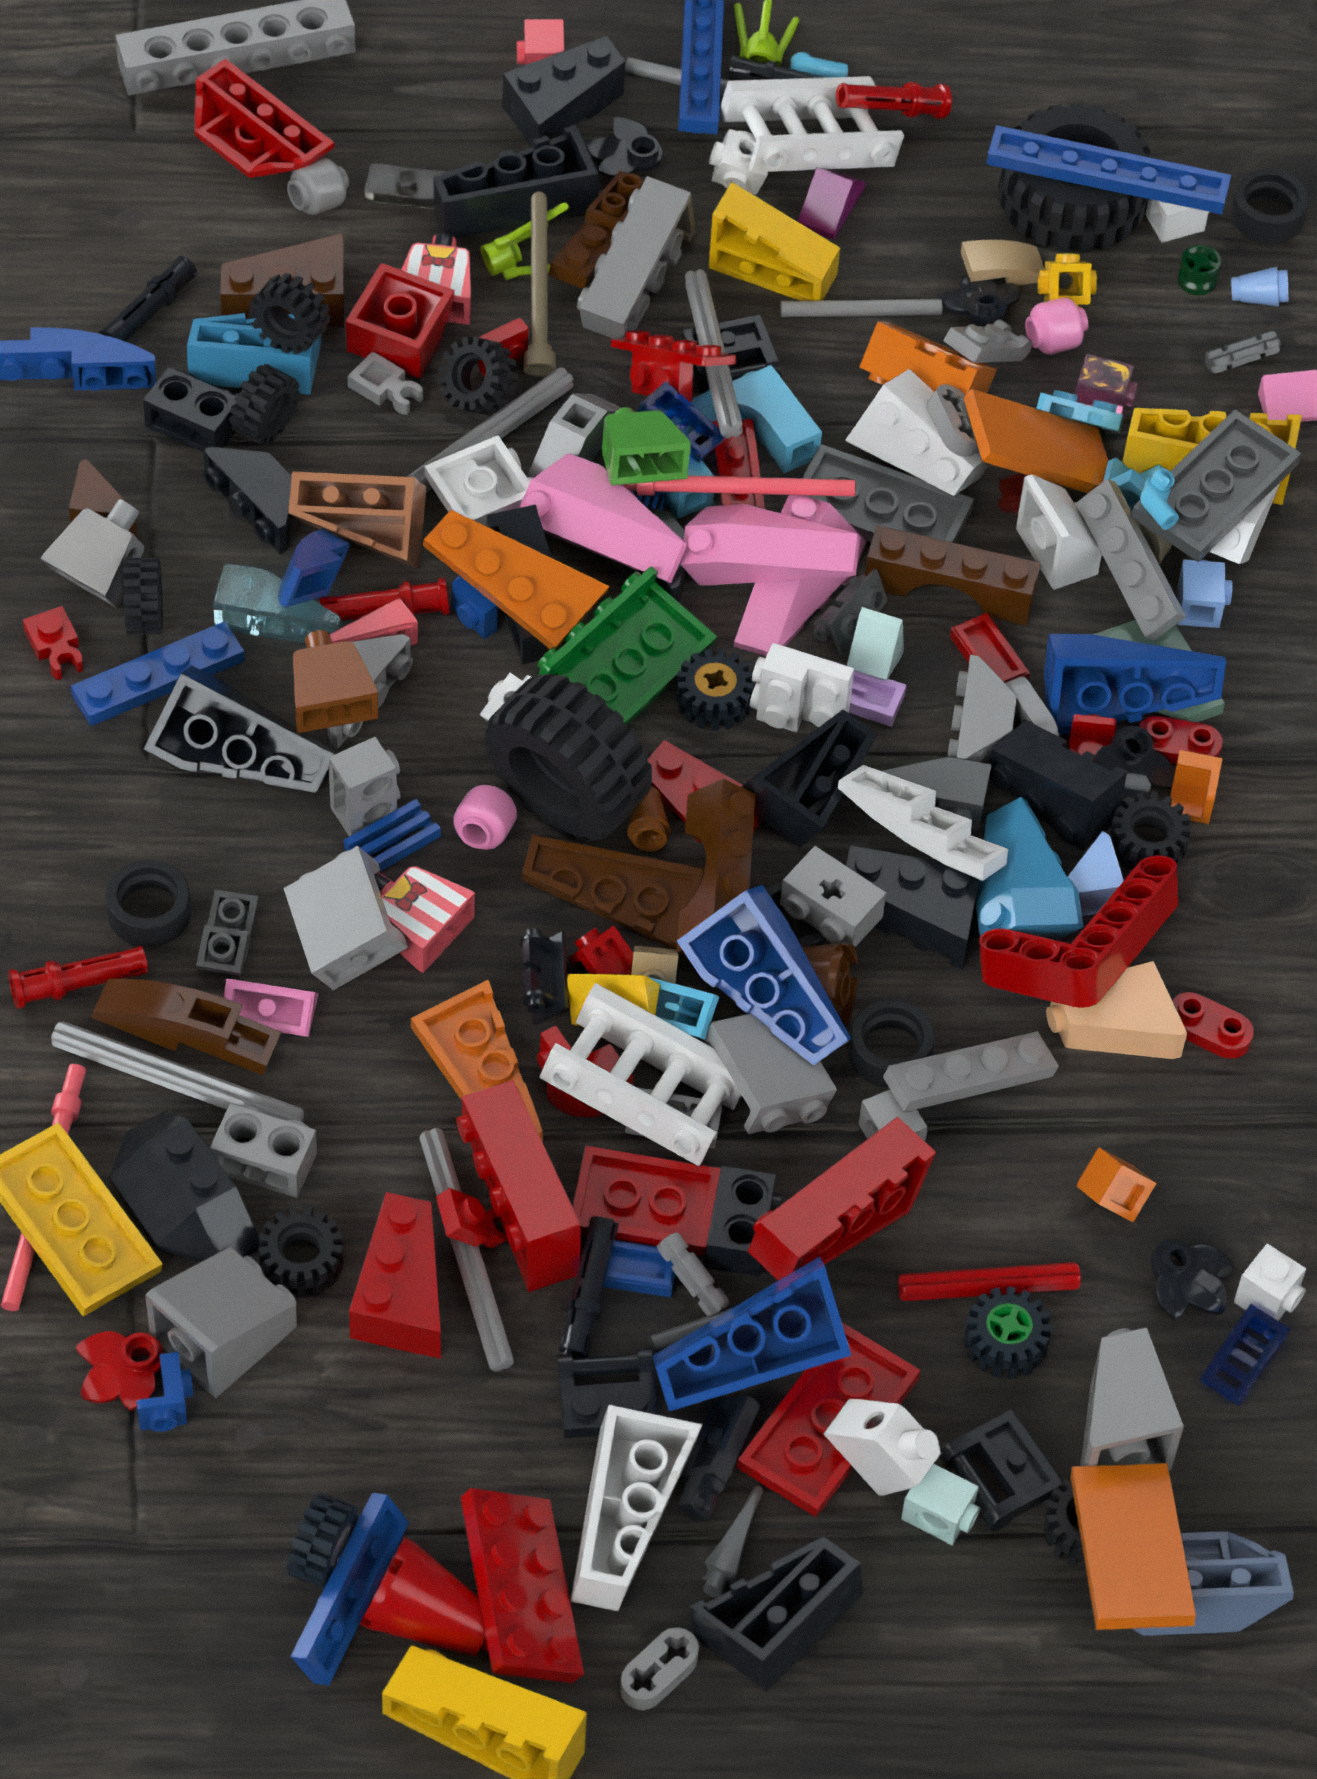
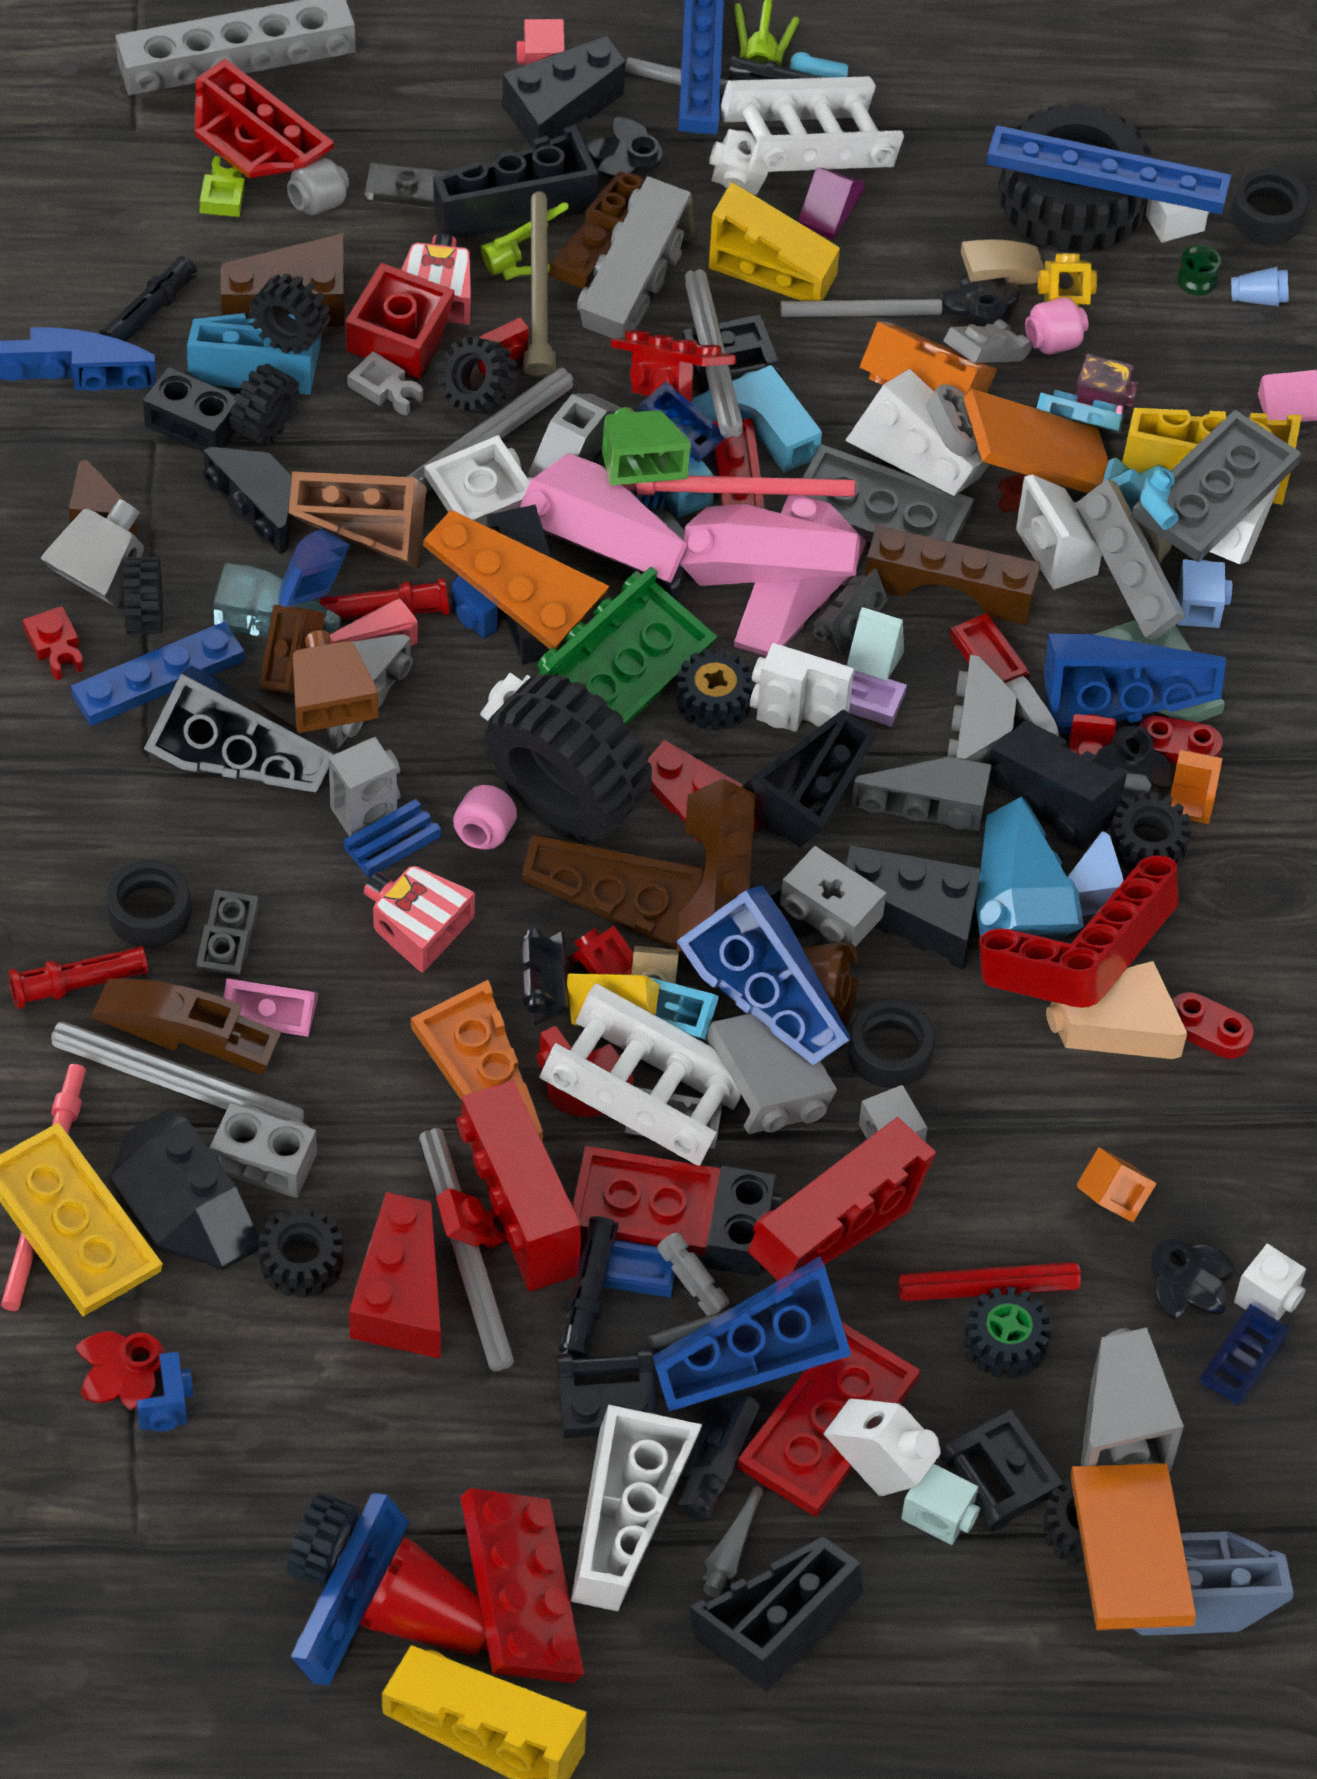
(220, 1318): light grey slope -> none
(222, 191): none -> lime plate
(285, 636): none -> reddish brown slope
(343, 918): light grey panel -> none
(649, 823): dark orange cone -> none
(666, 1676): light grey beam -> none
(909, 99): red pin -> none
(912, 816): white slope -> none
(970, 1071): light grey plate -> none
(1242, 352): dark grey axle -> none

